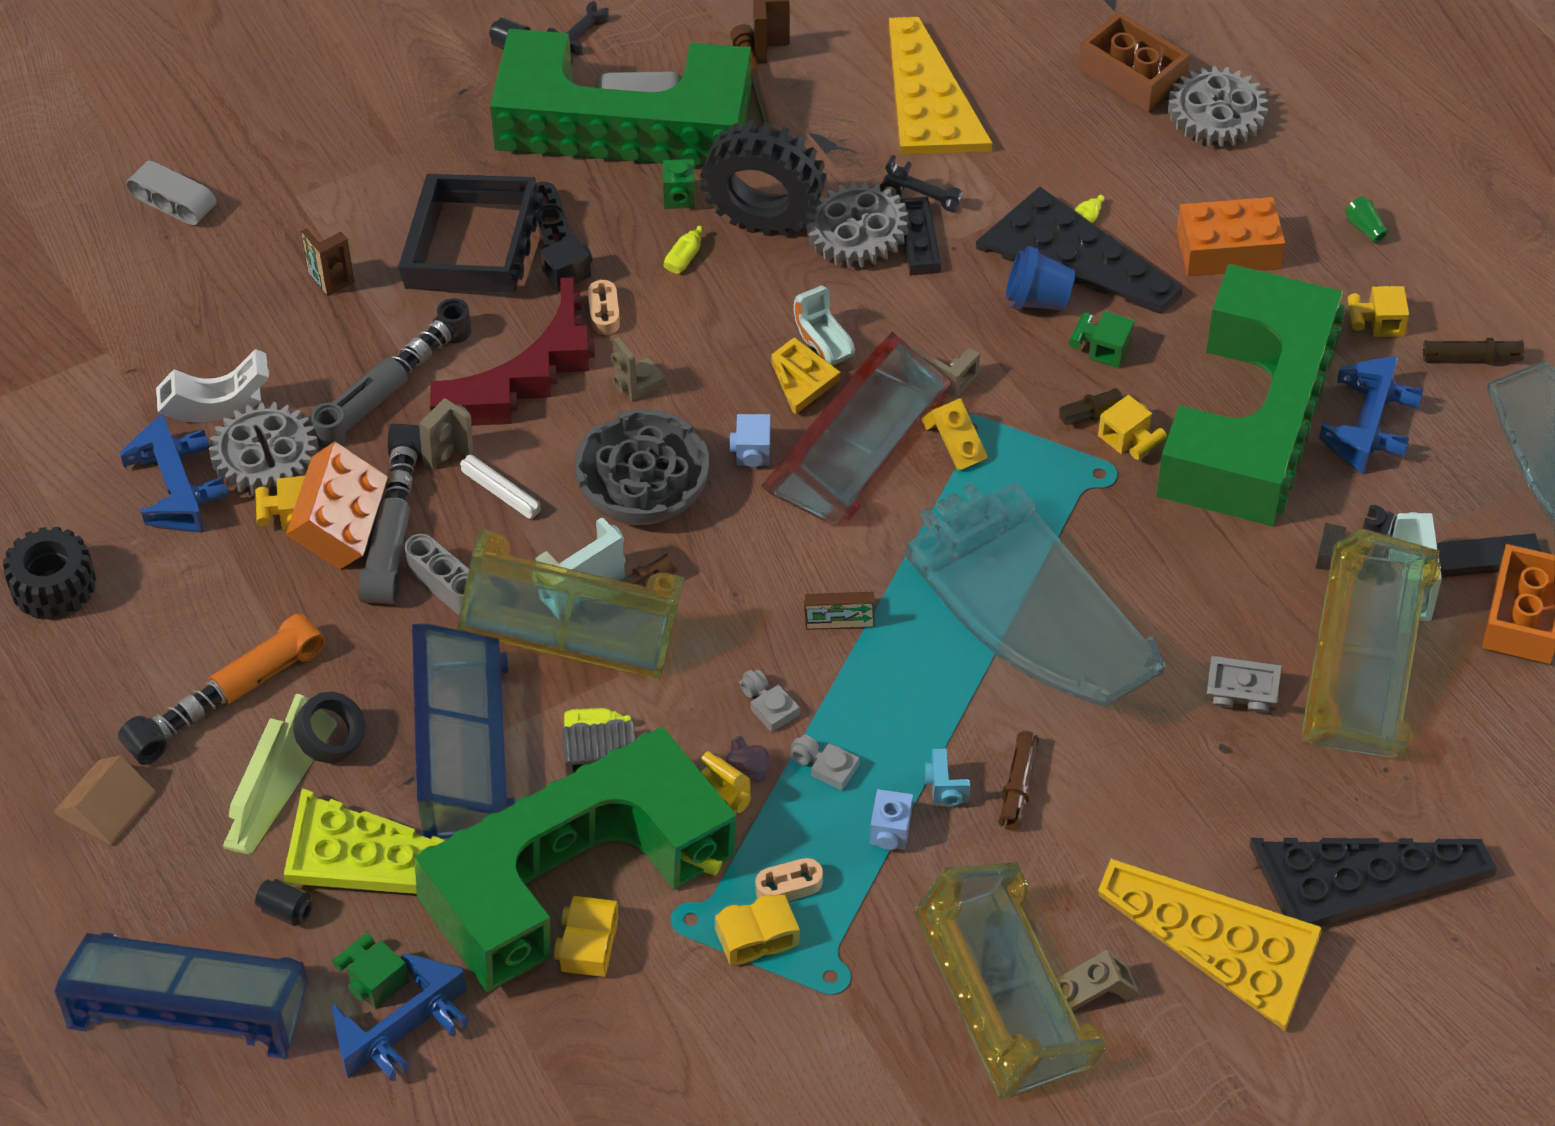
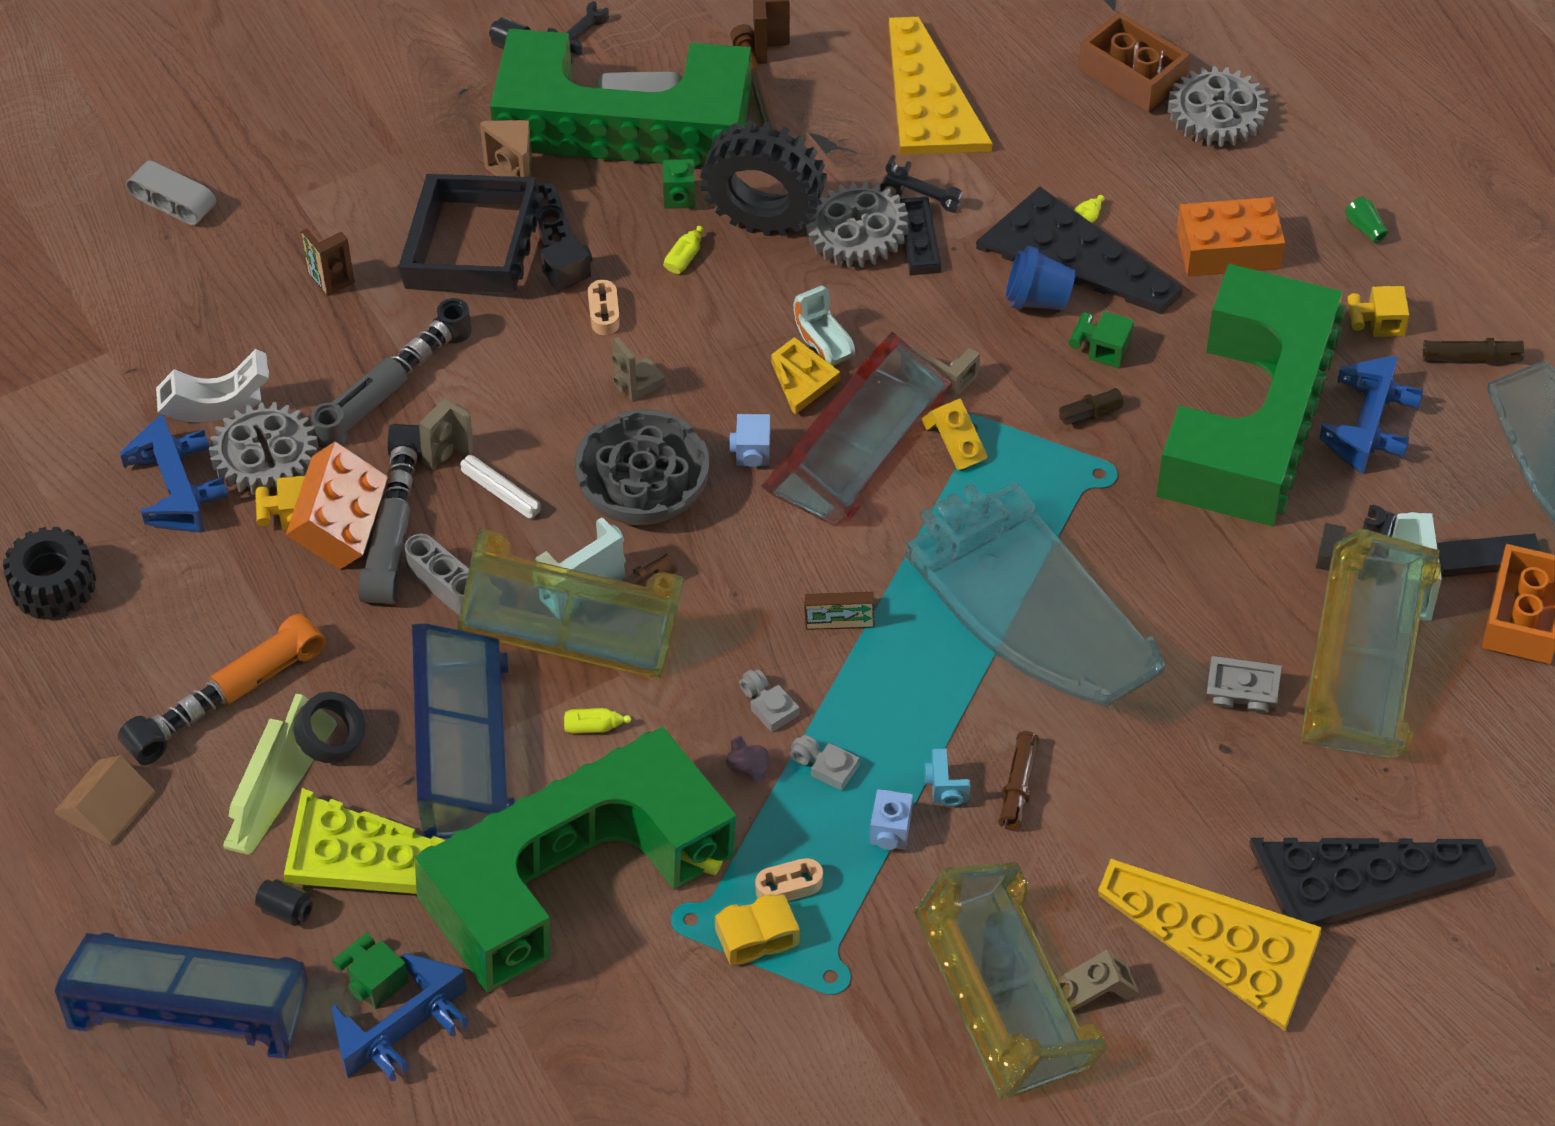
(495, 393): dark red arch -> none
(507, 147): none -> medium nougat slope
(588, 936): yellow brick -> none
(590, 743): flat silver brick -> none
(727, 781): yellow brick -> none
(1129, 425): yellow brick -> none

